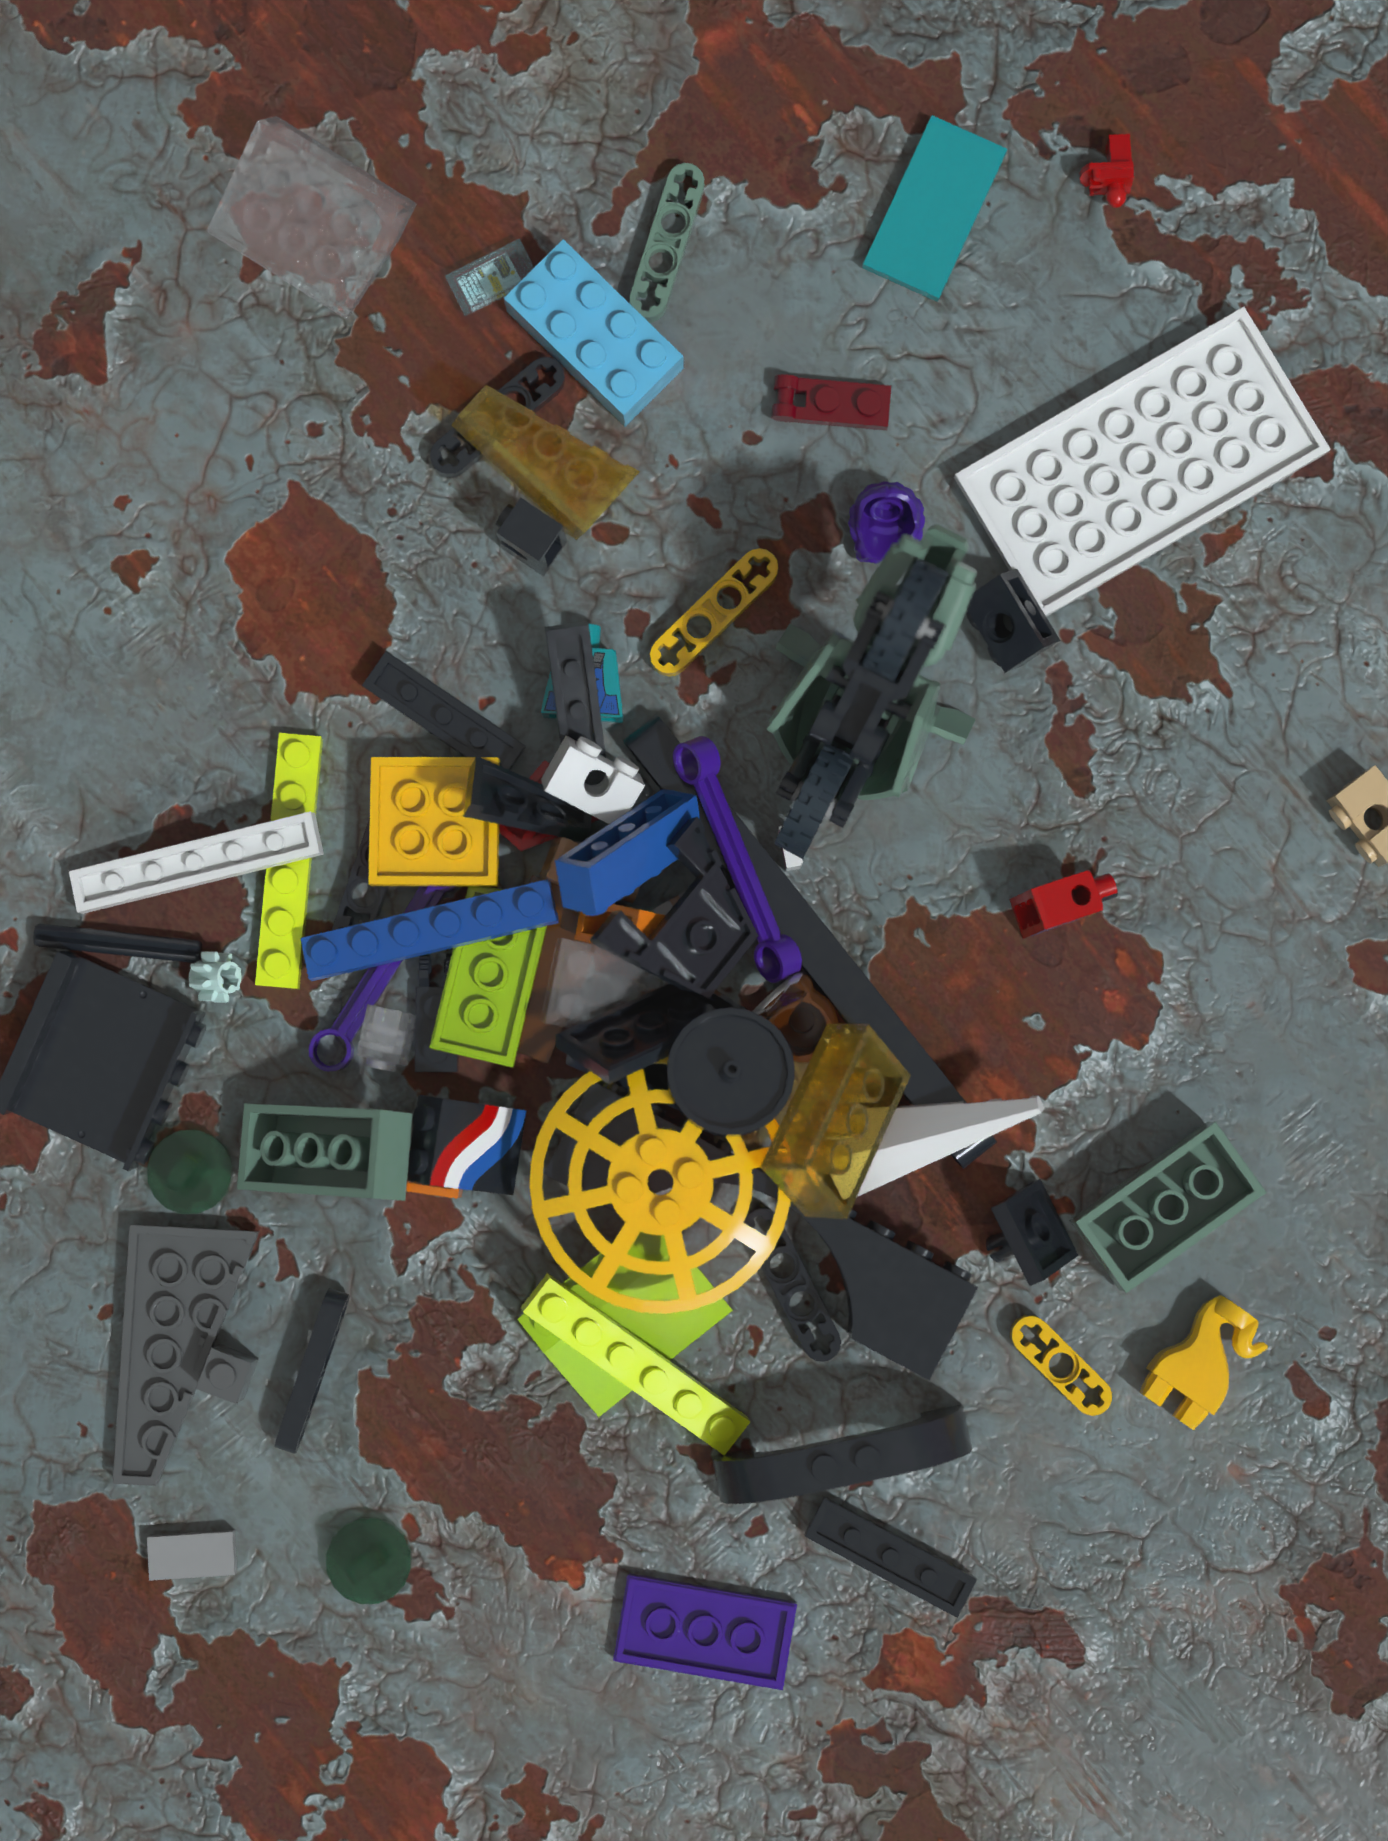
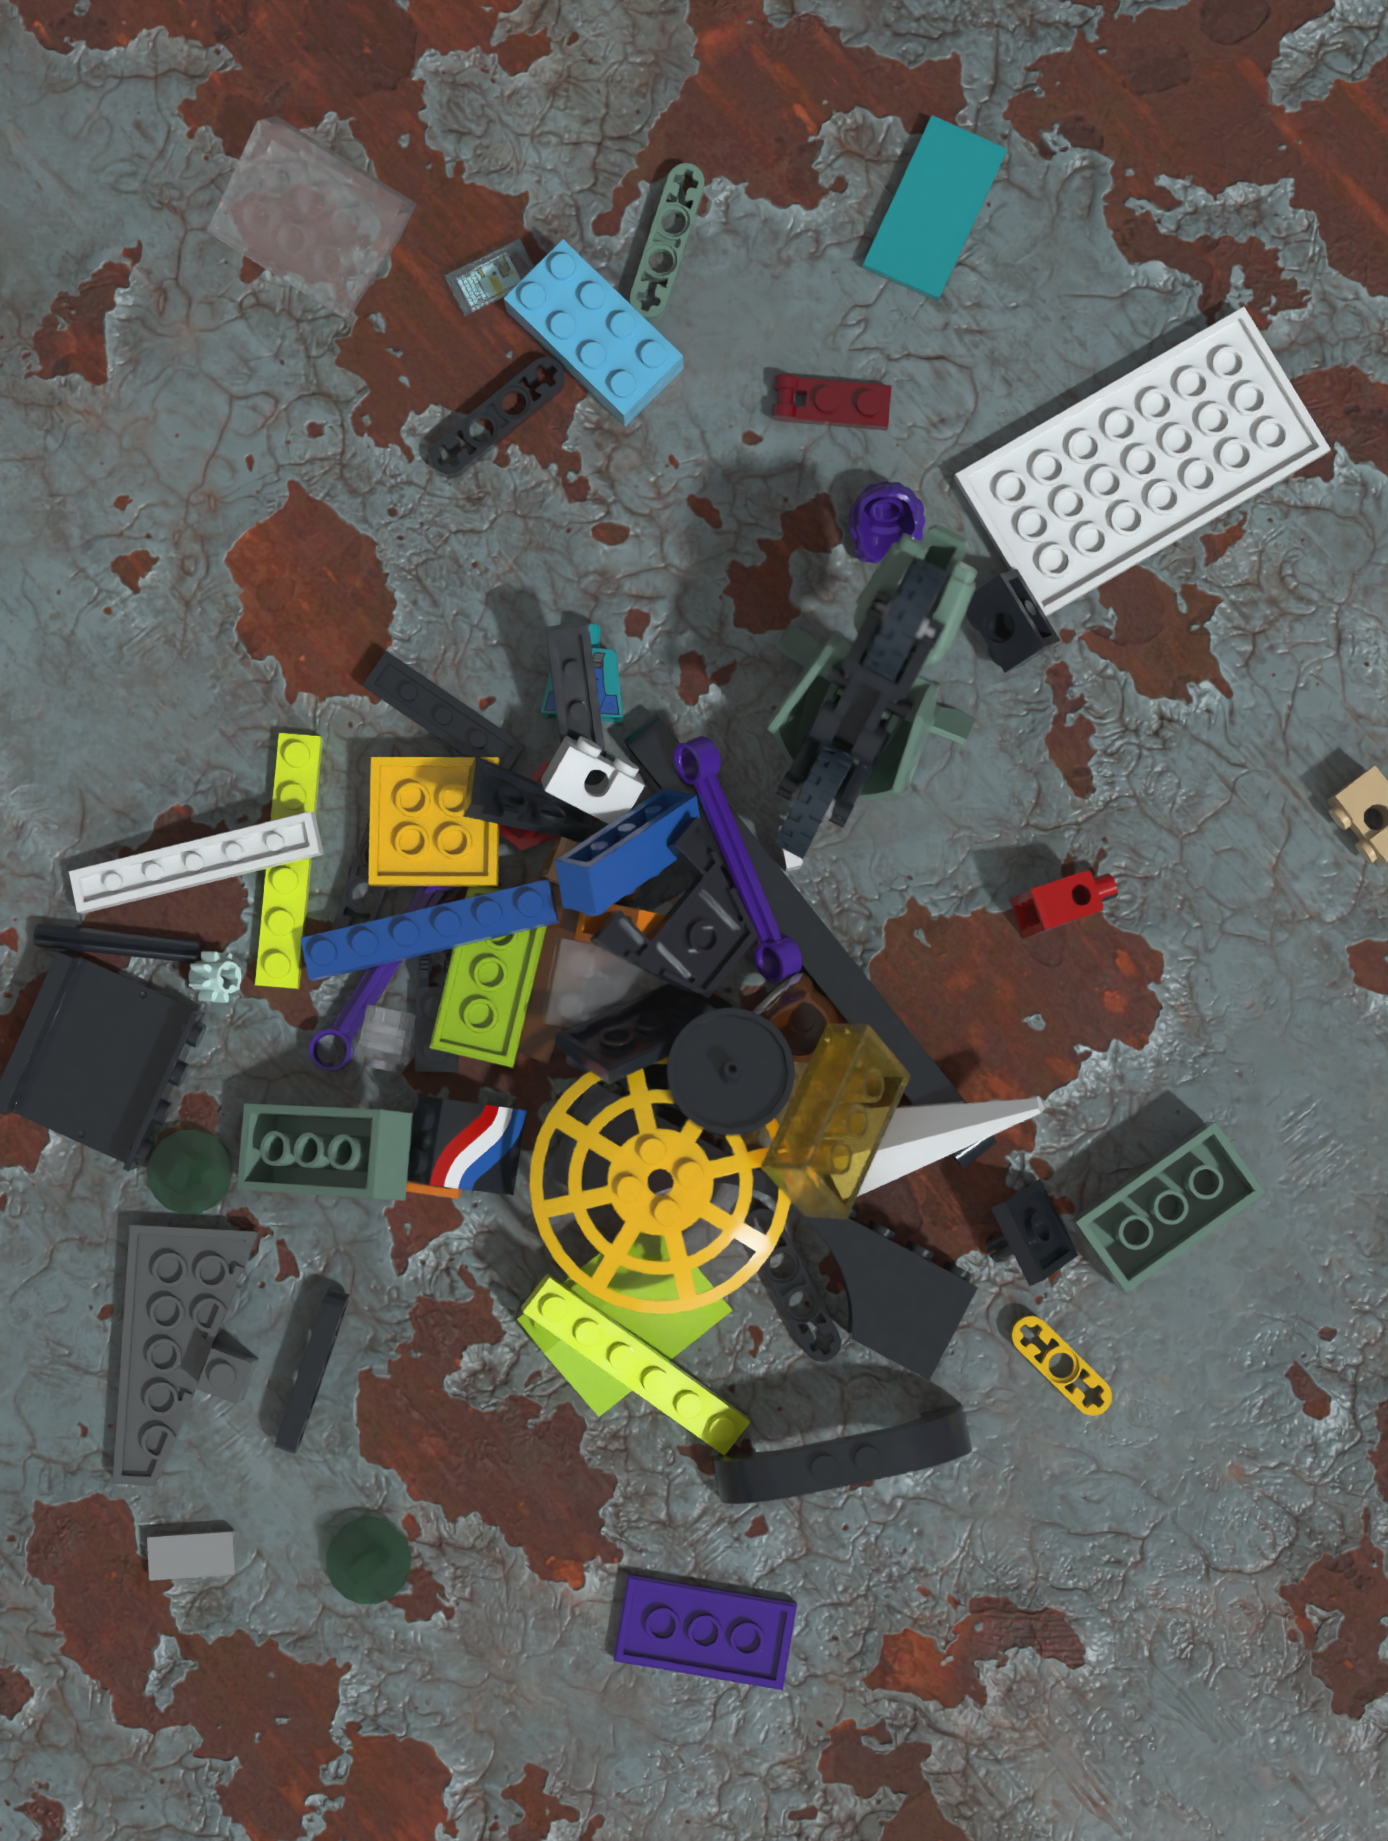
(530, 535): black brick -> none
(544, 460): clear yellow wedge -> none
(718, 616): yellow beam -> none
(890, 1556): black plate -> none
(1114, 176): red piece -> none
(1199, 1362): yellow hips -> none

